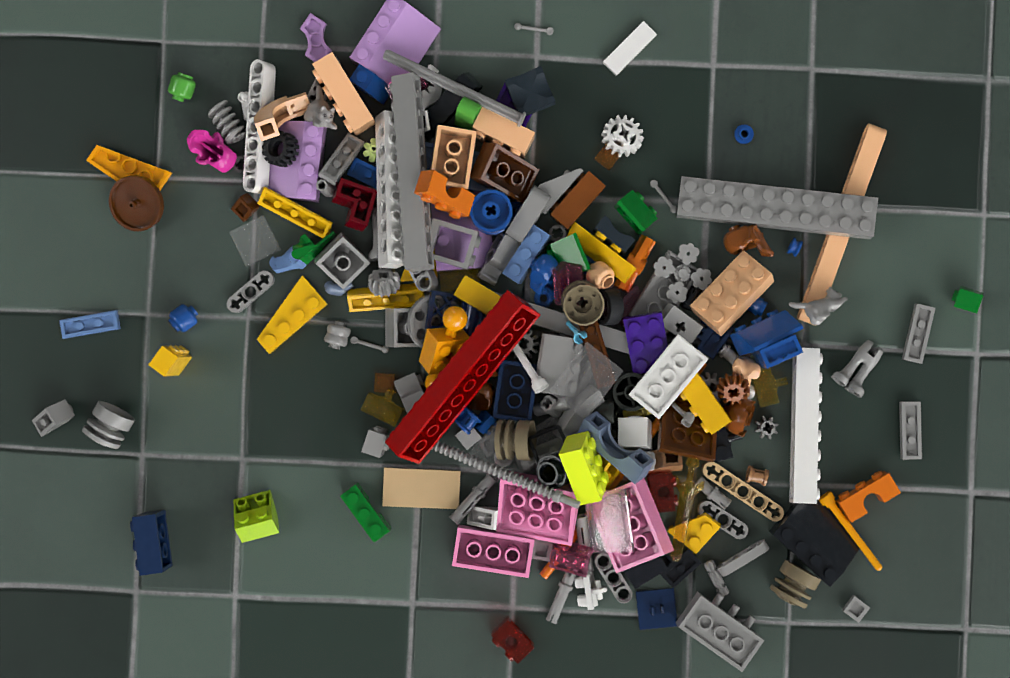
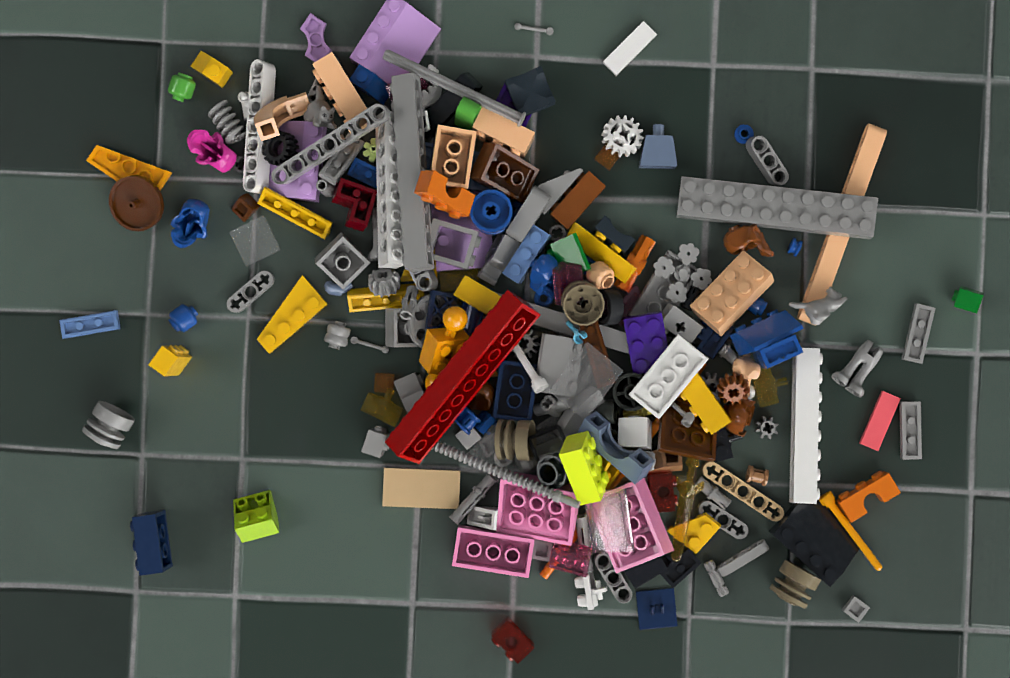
(53, 417): light grey slope -> none
(190, 223): none -> blue head
(212, 69): none -> yellow slope
(300, 254): animal -> none
(321, 145): none -> light grey beam
(364, 512): green arch -> none
(407, 307): none -> light grey pin
(565, 587): light grey pin -> none
(636, 211): green slope -> none
(654, 184): light grey hinge -> none
(658, 150): none -> sand blue torso
(720, 630): light grey piece -> none
(775, 164): none -> light grey beam
(879, 420): none -> coral tile

